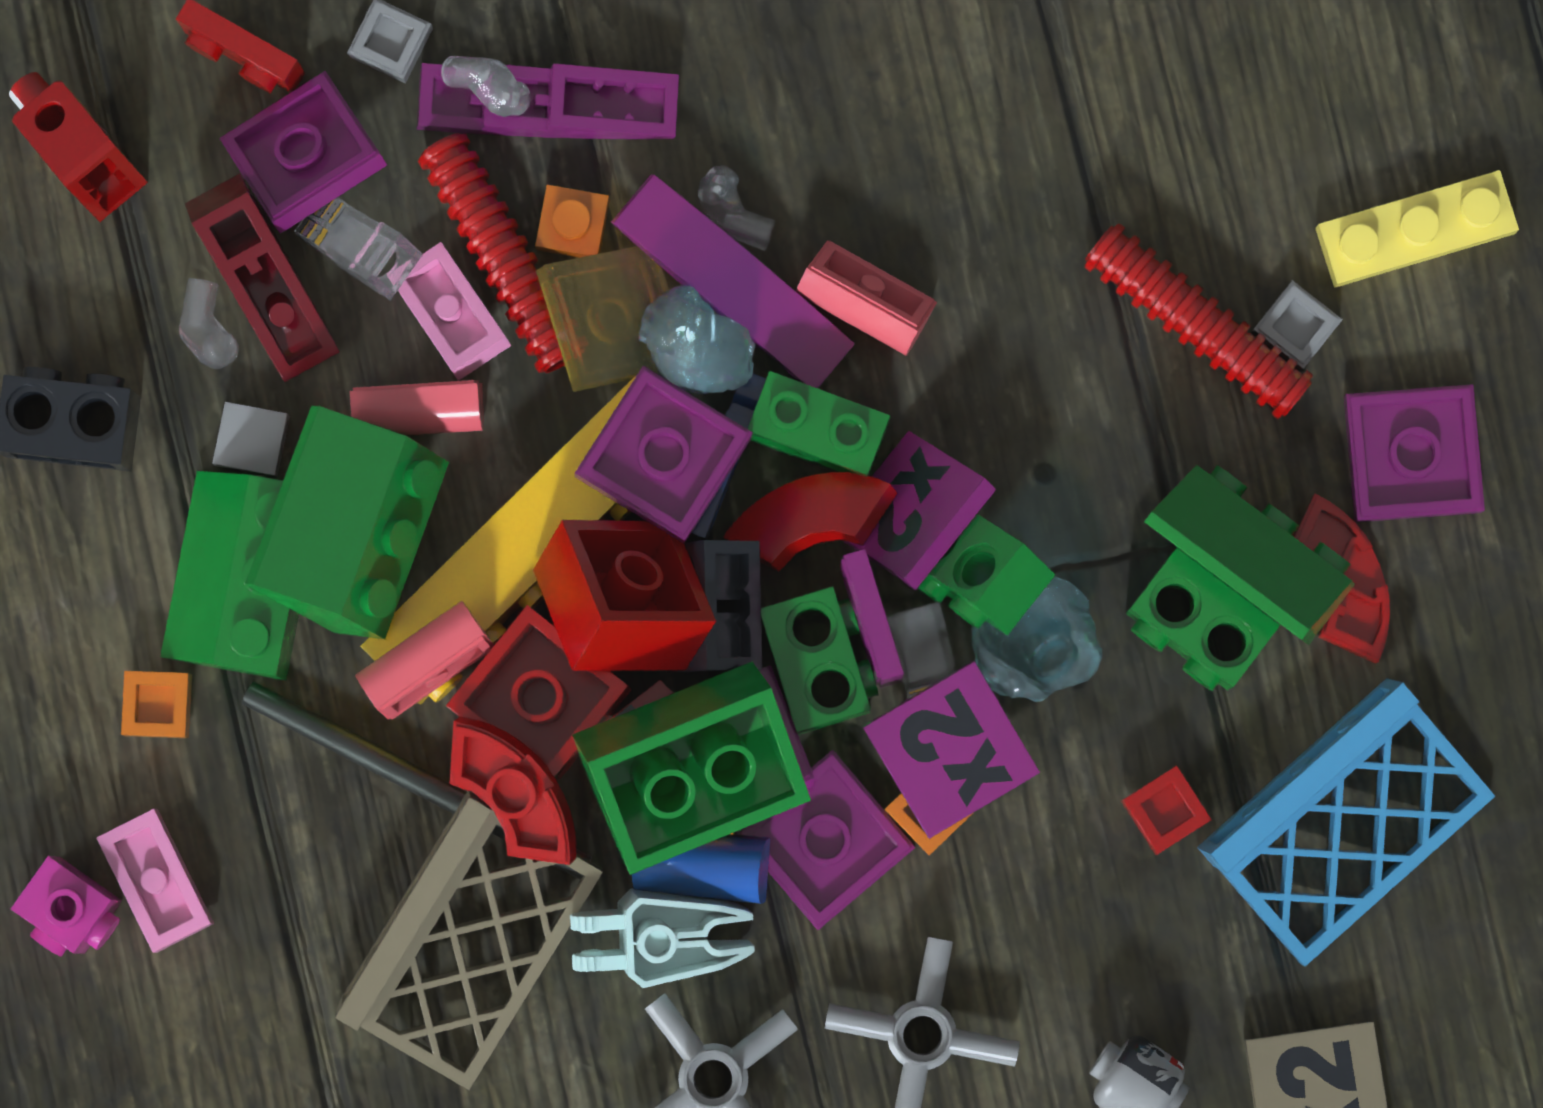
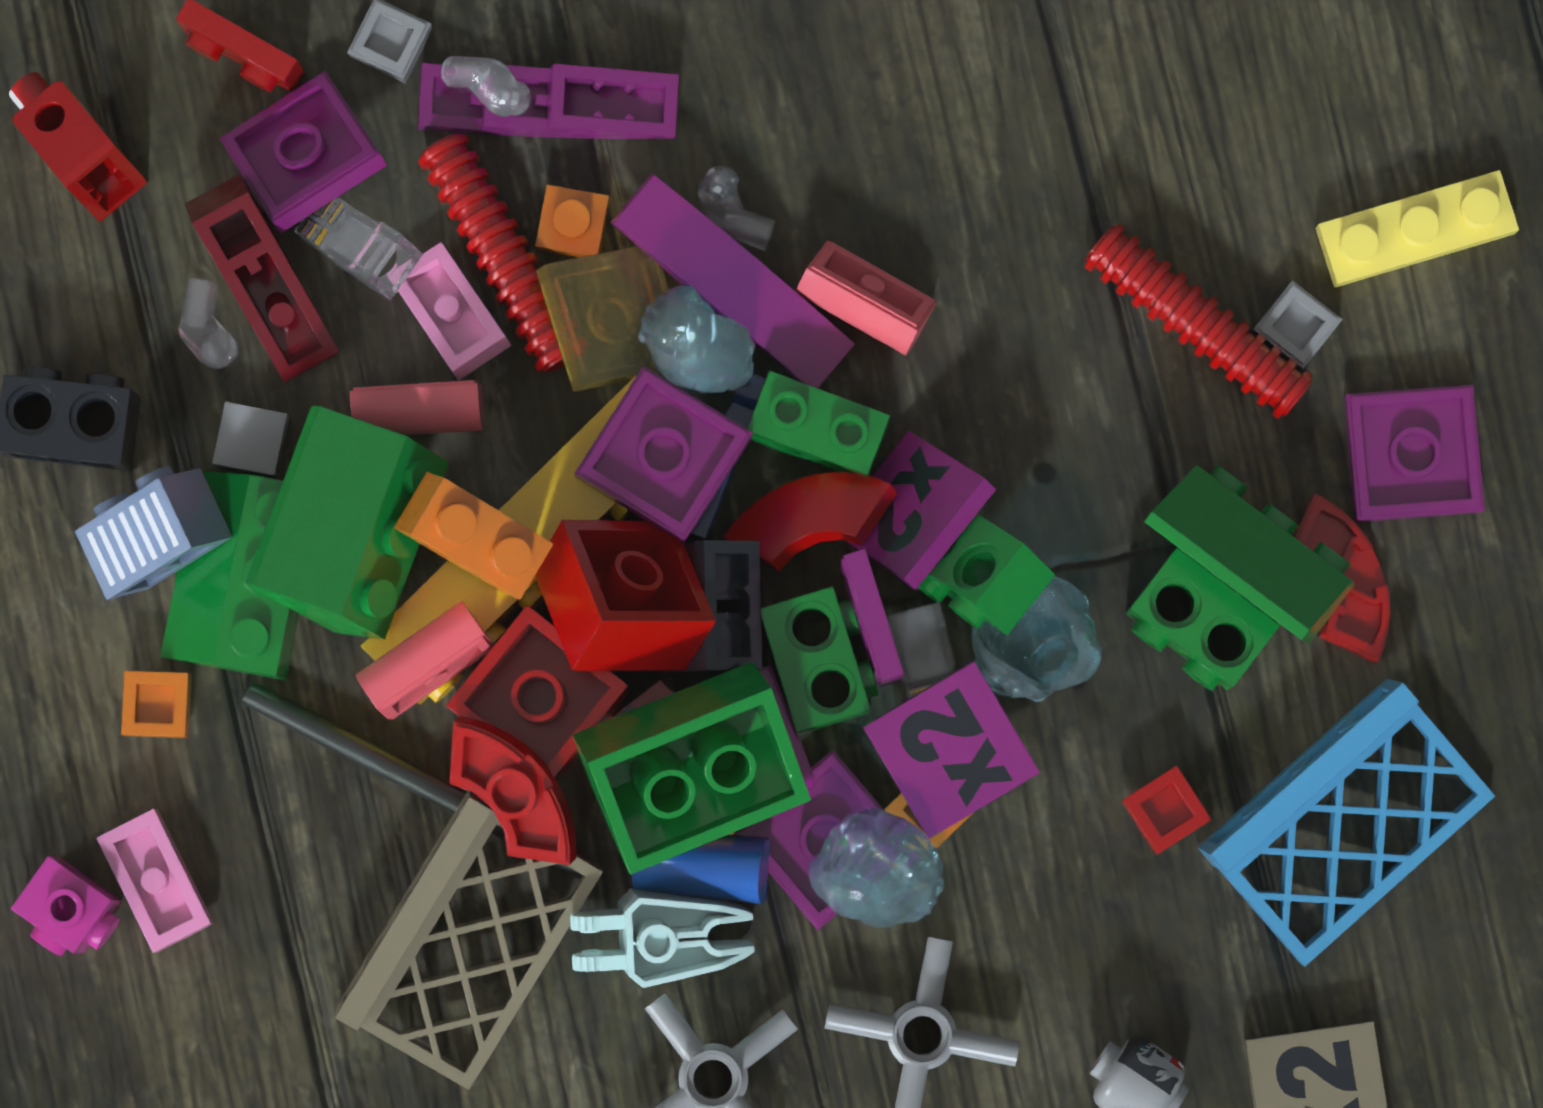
(152, 532): none -> sand blue brick
(473, 535): none -> orange brick
(877, 870): none -> clear light blue hair

